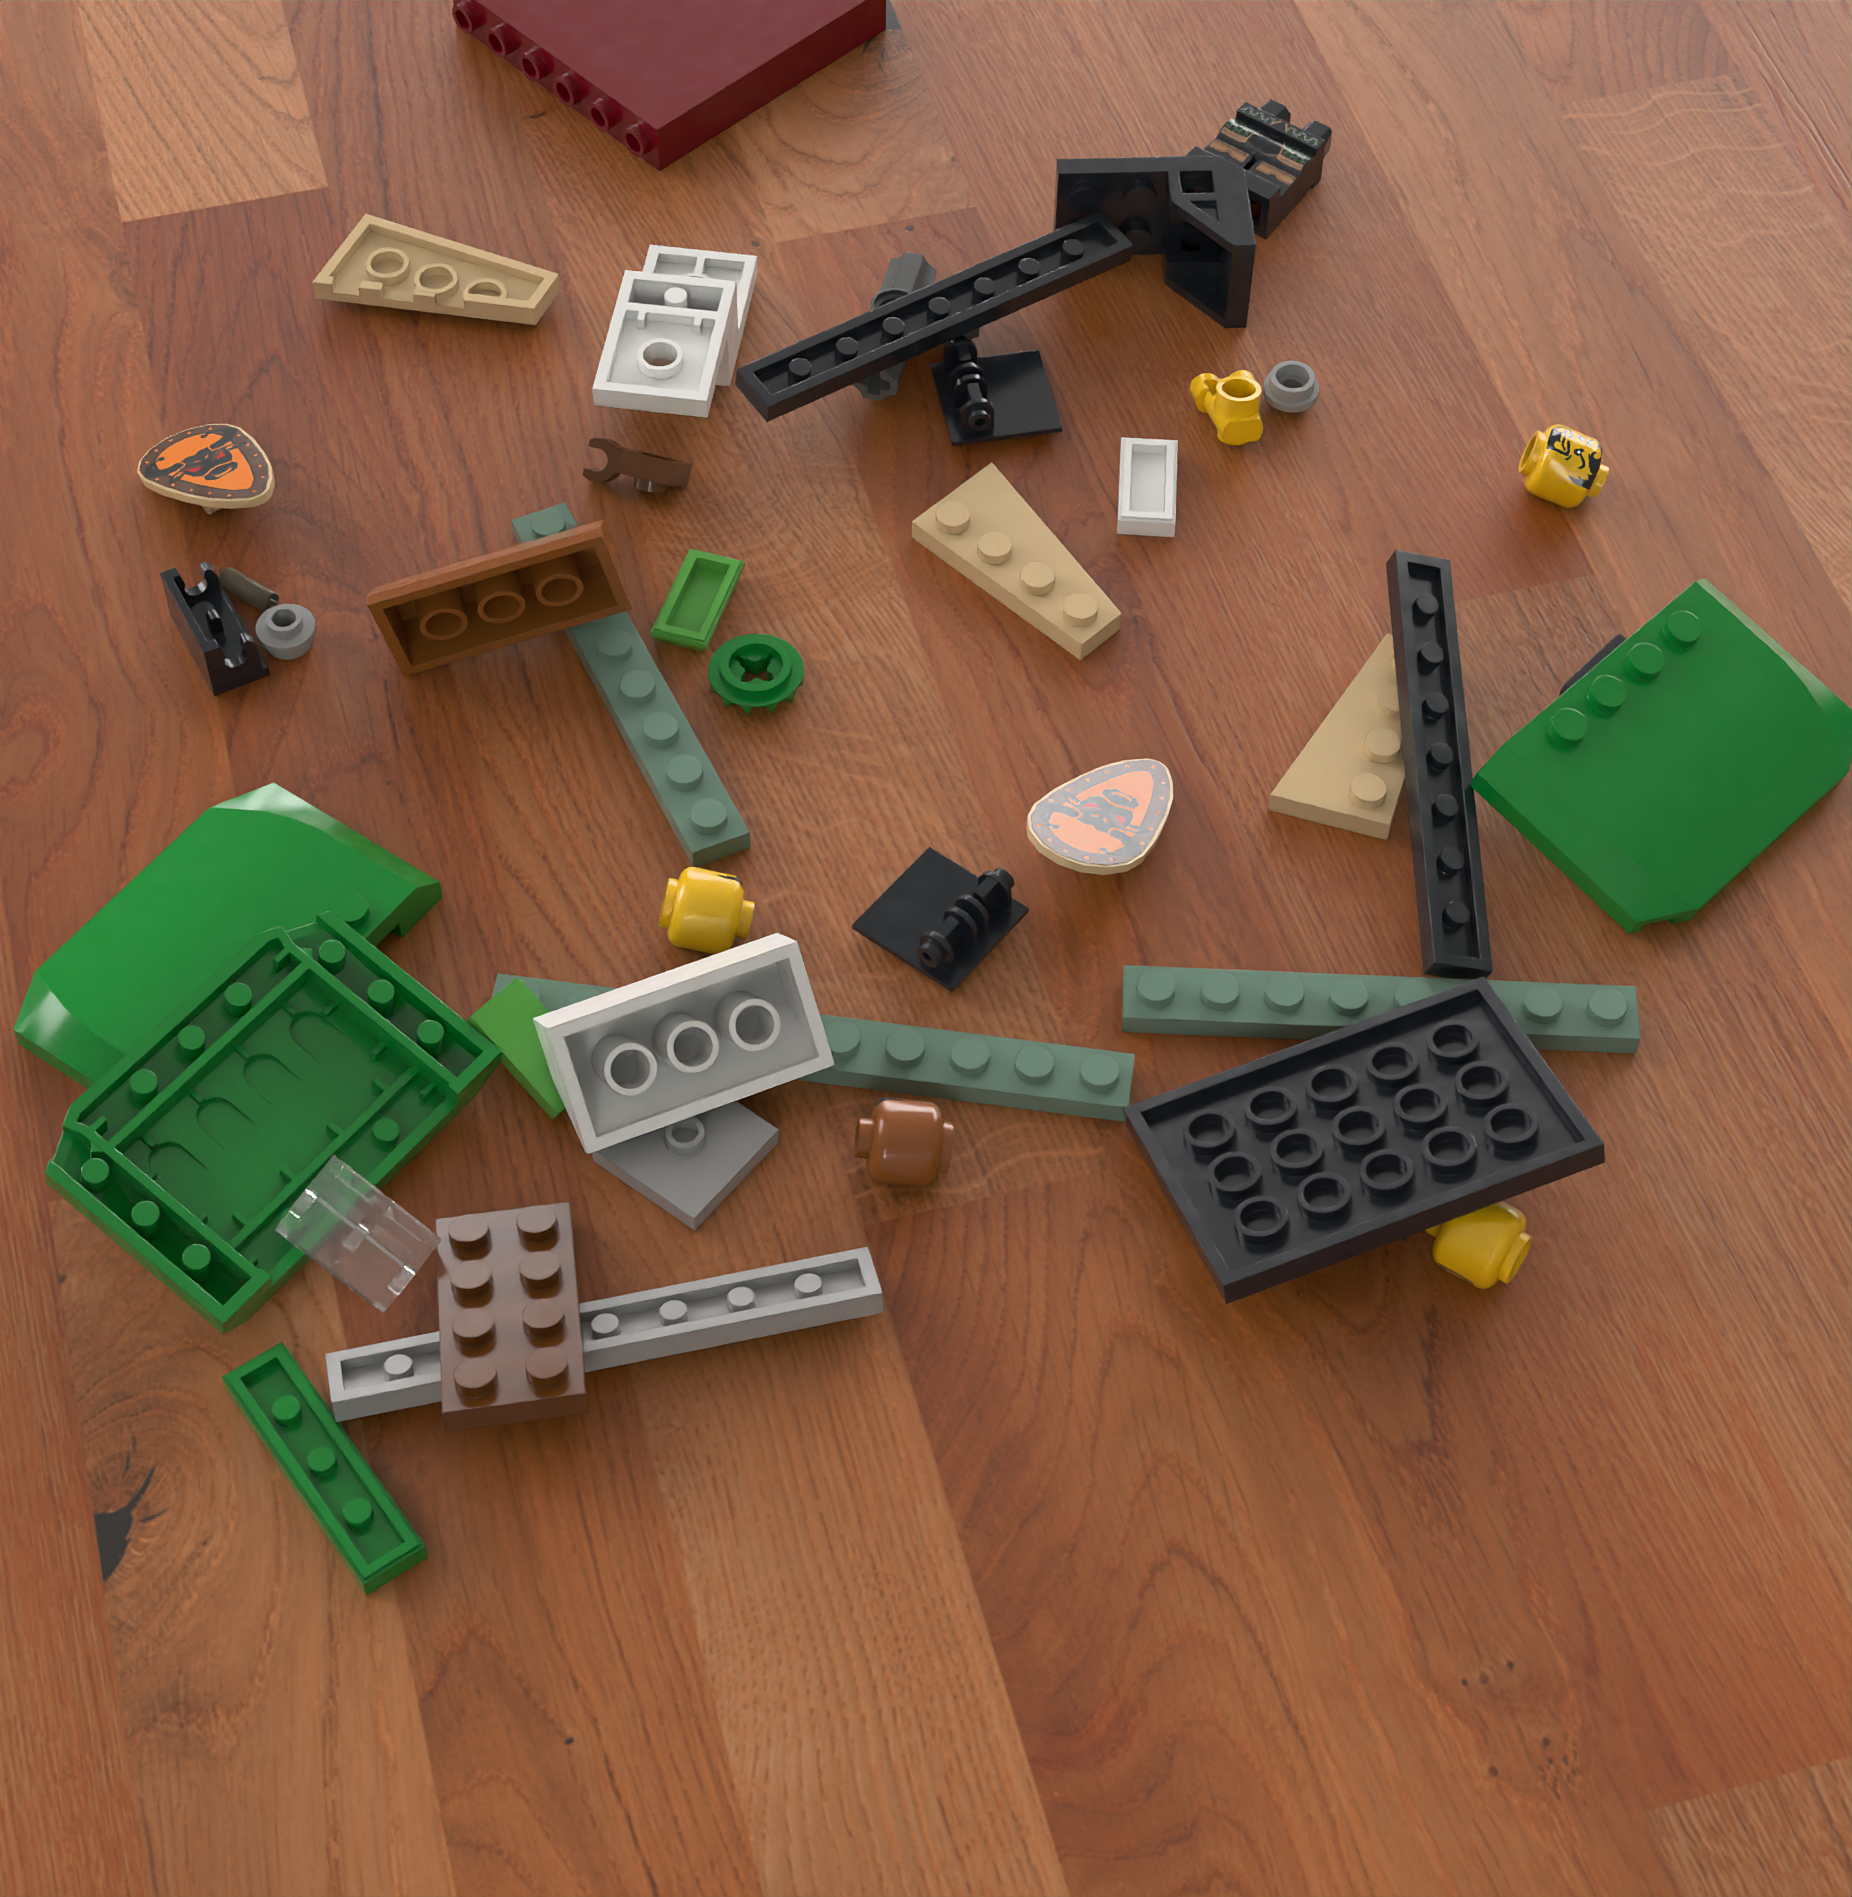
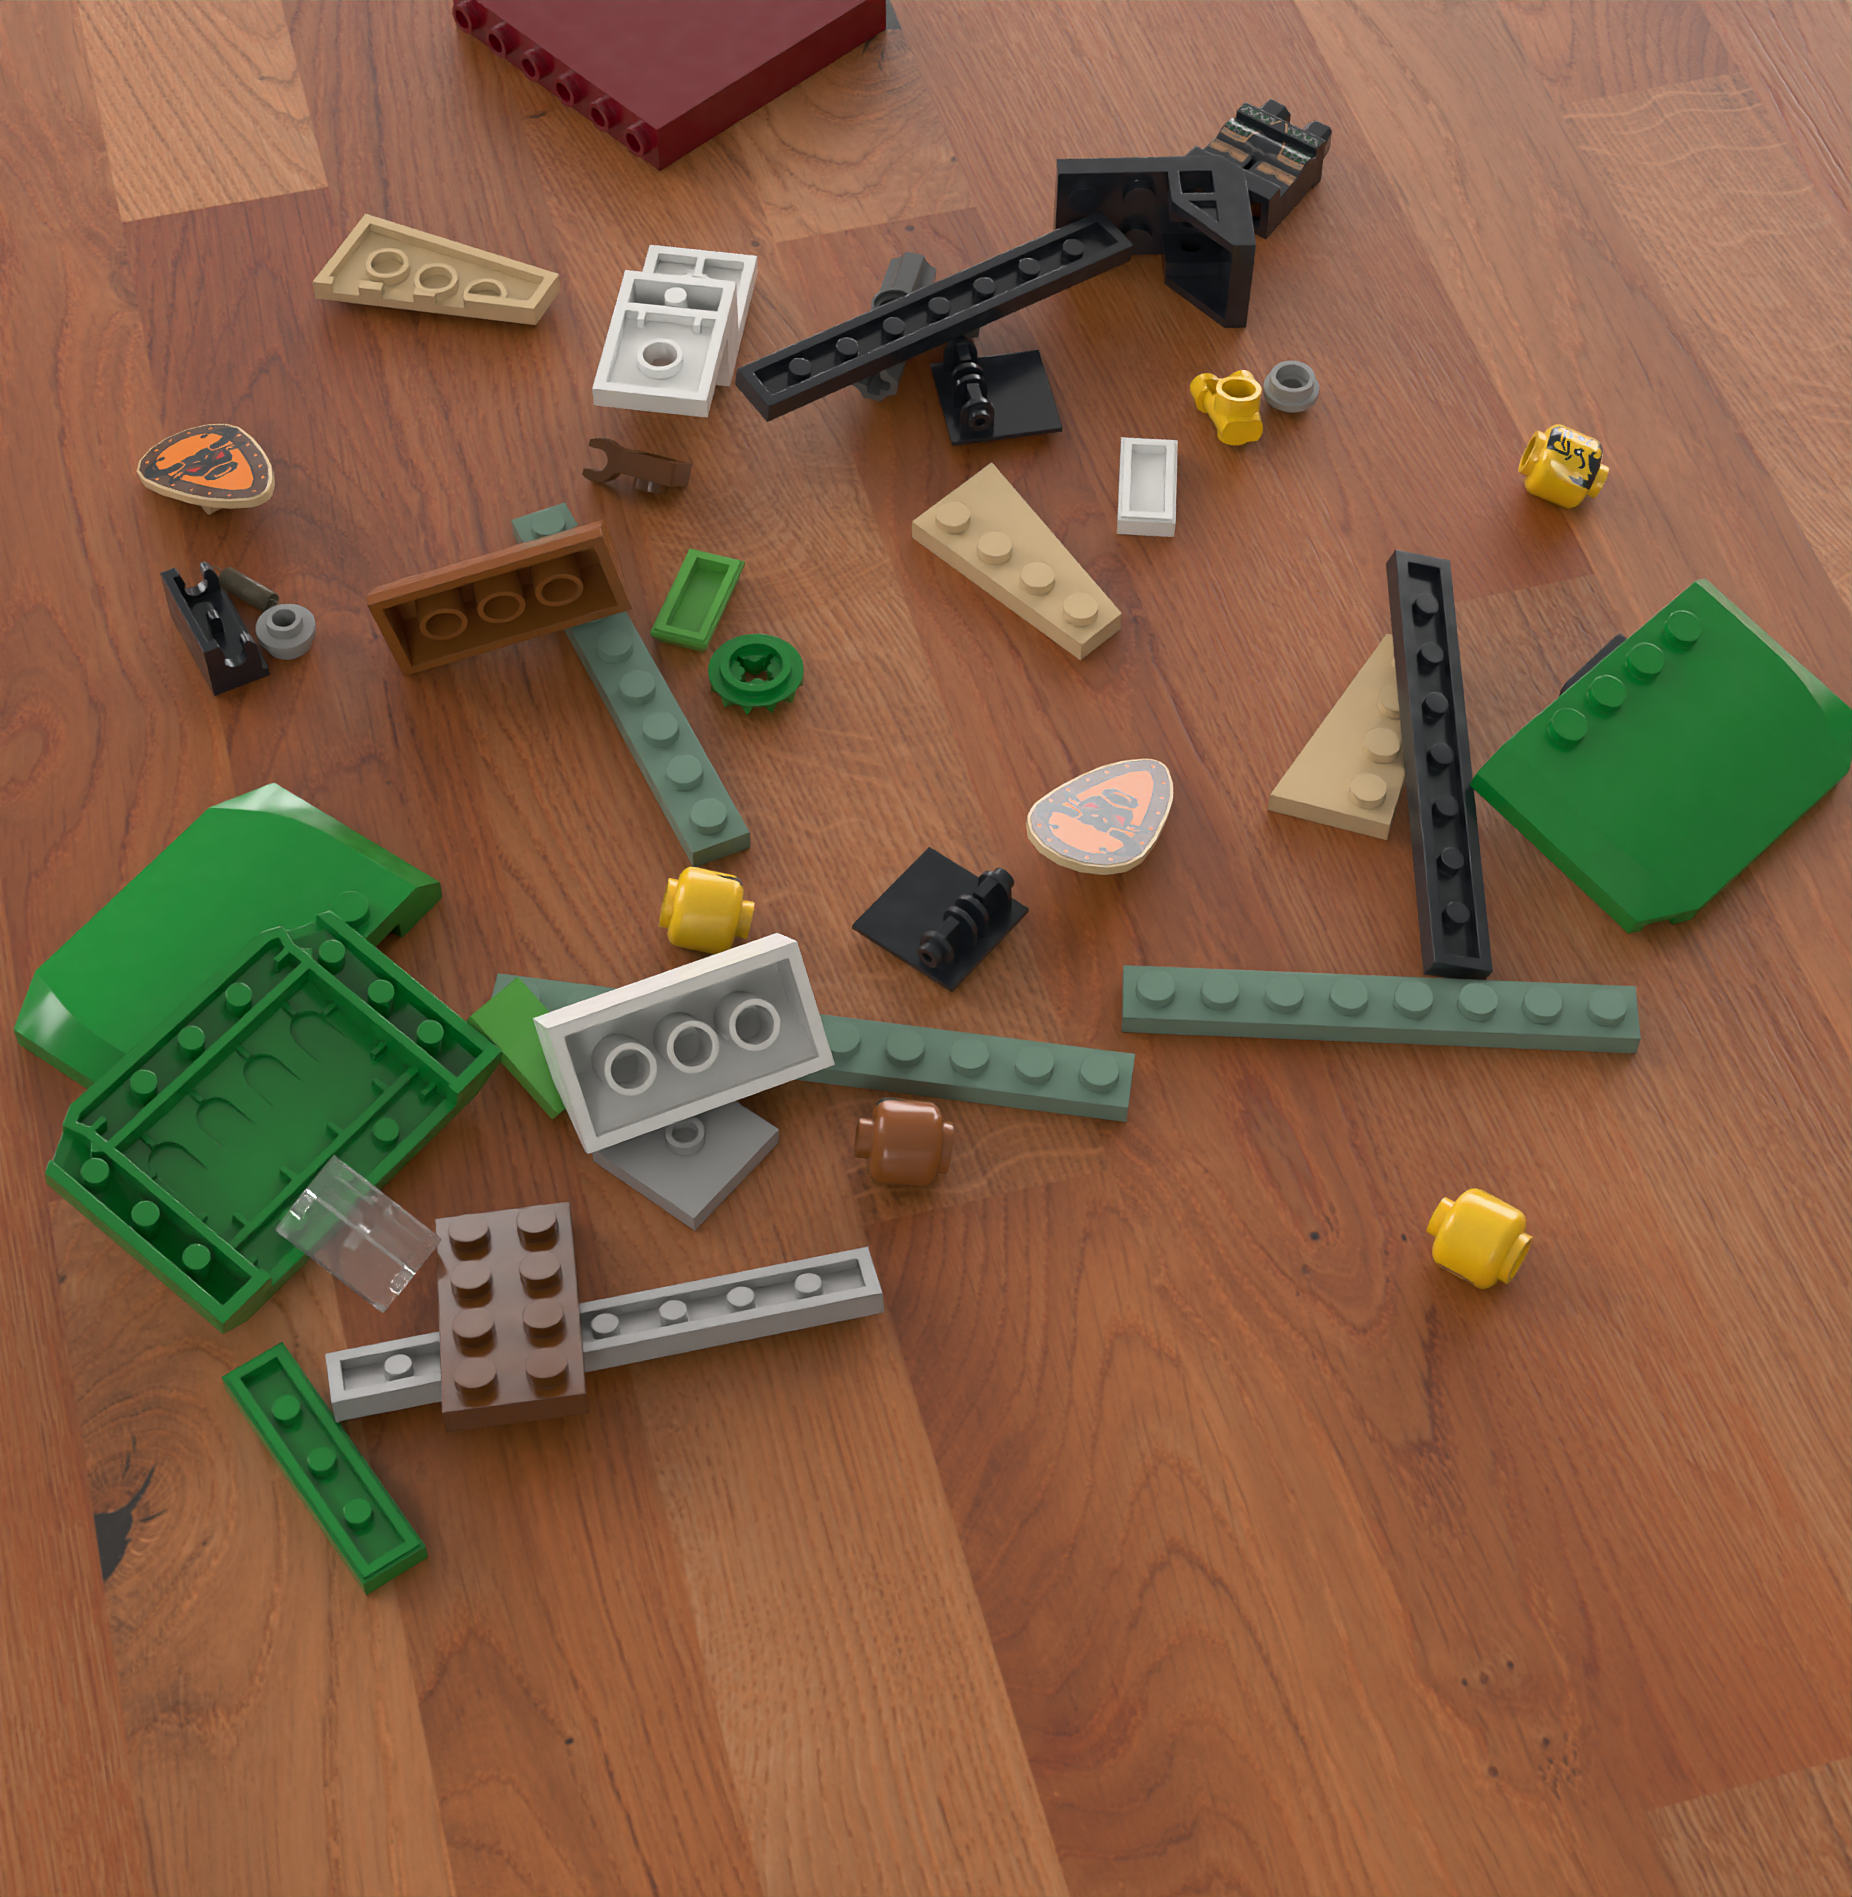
(1360, 1138): black plate -> none

